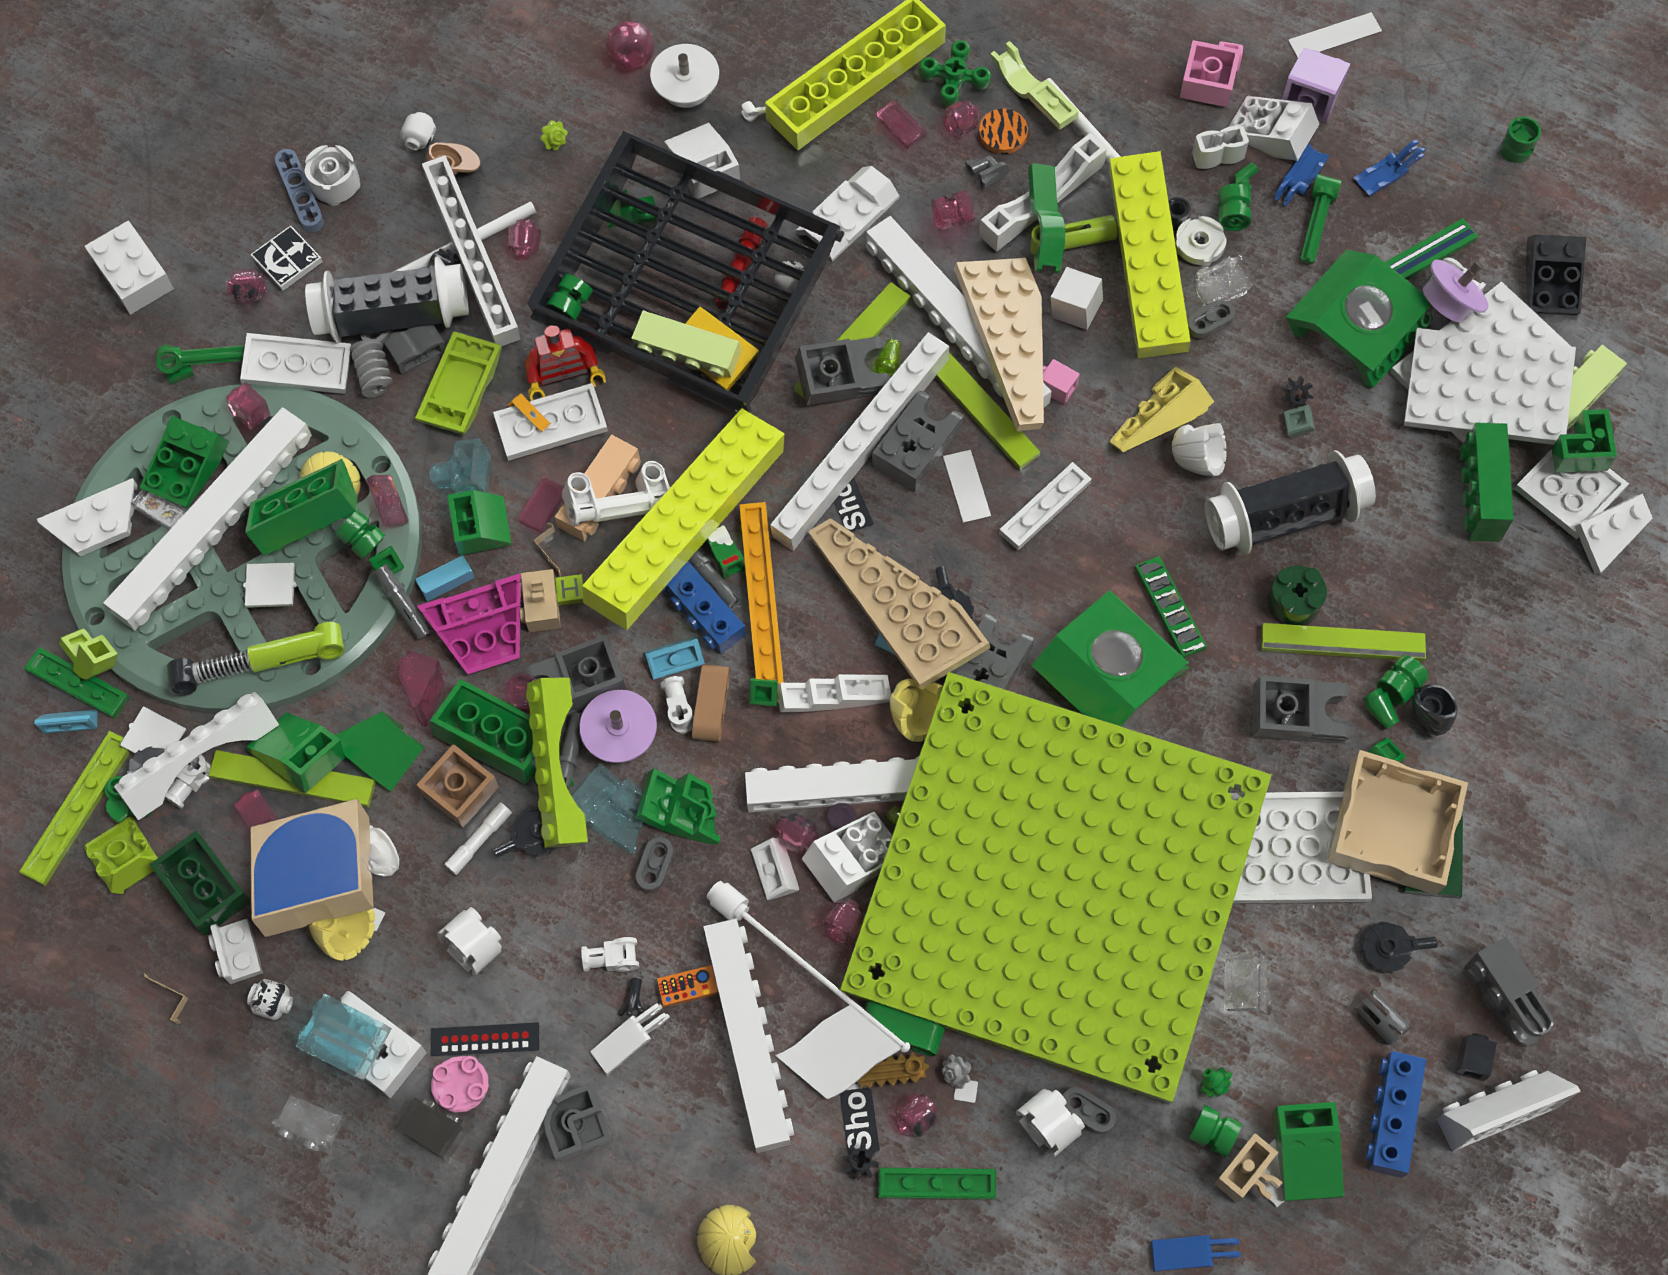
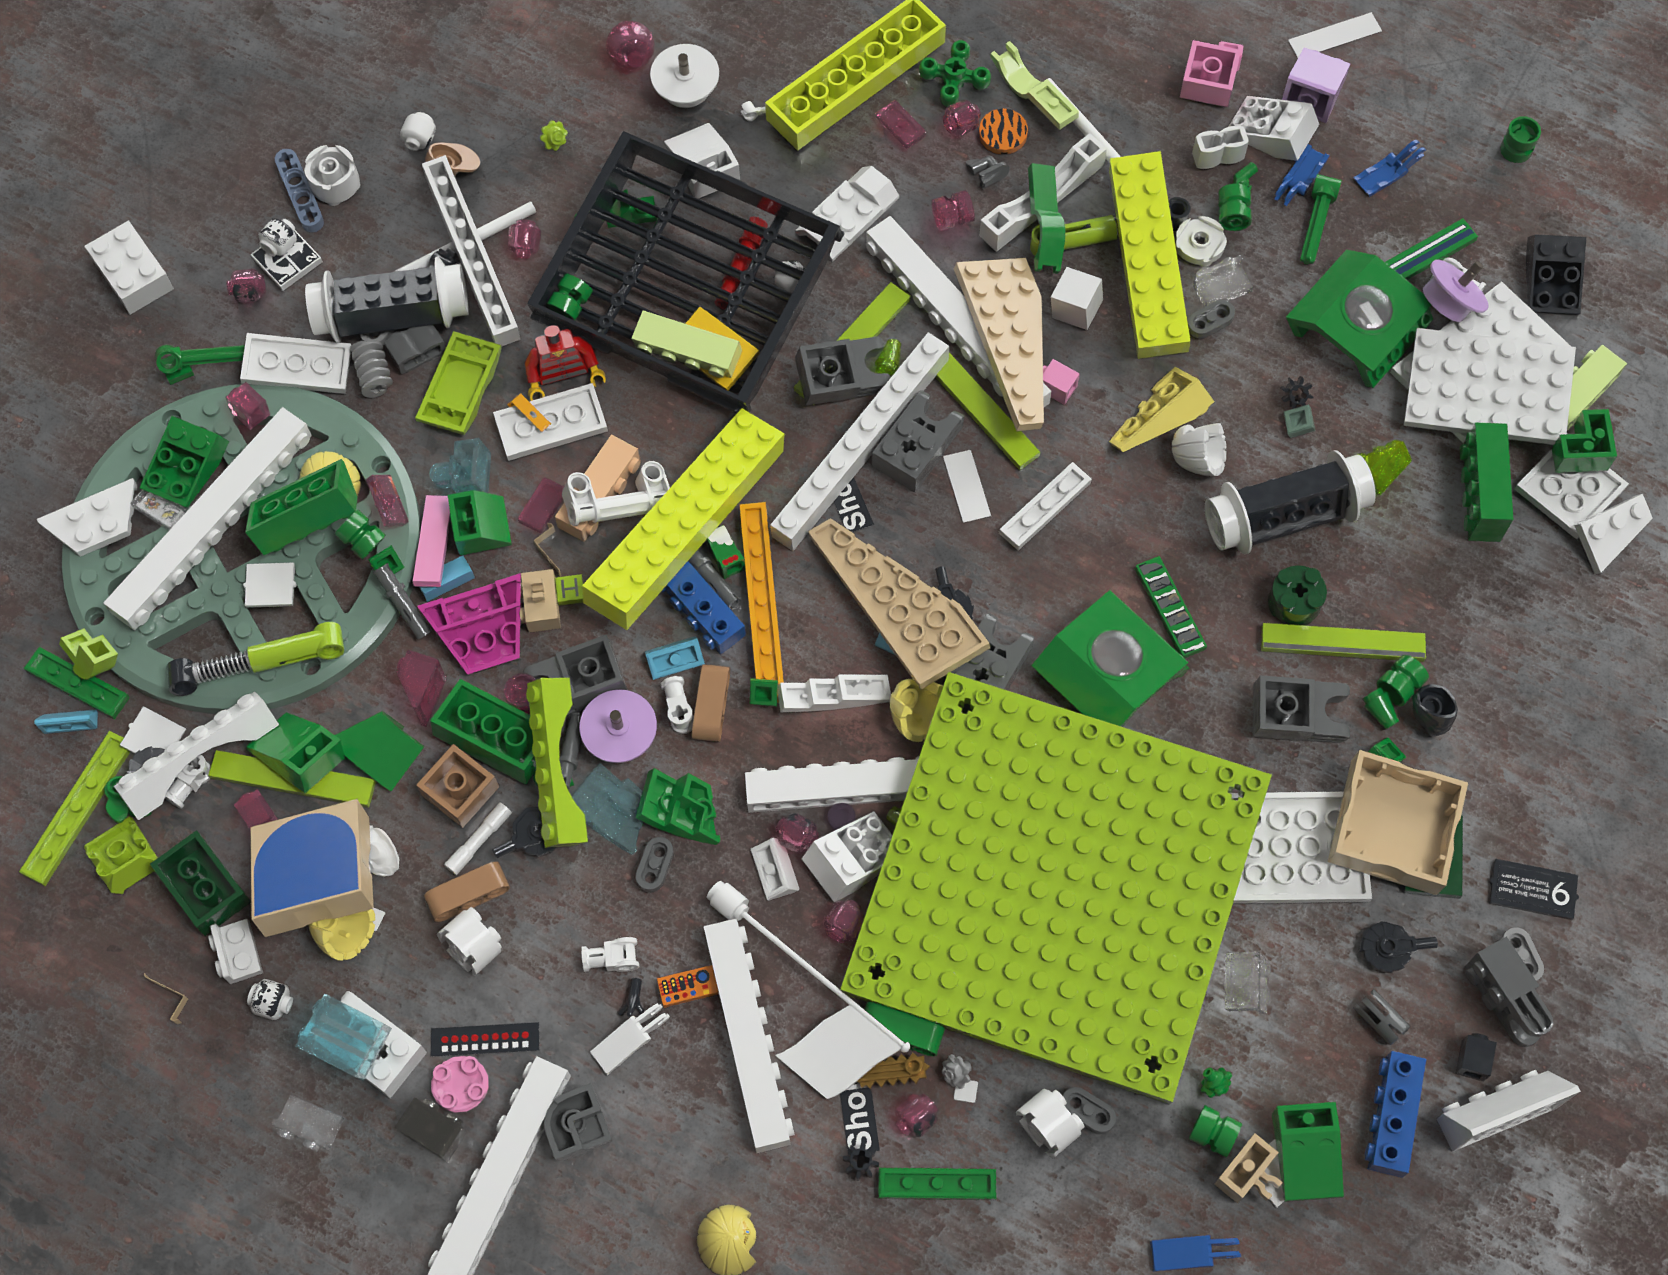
(277, 237): none -> white head
(432, 542): none -> bright pink tile
(466, 891): none -> medium nougat beam
(1387, 463): none -> clear neon green wing
(1526, 951): none -> light grey plate
(1534, 889): none -> piece

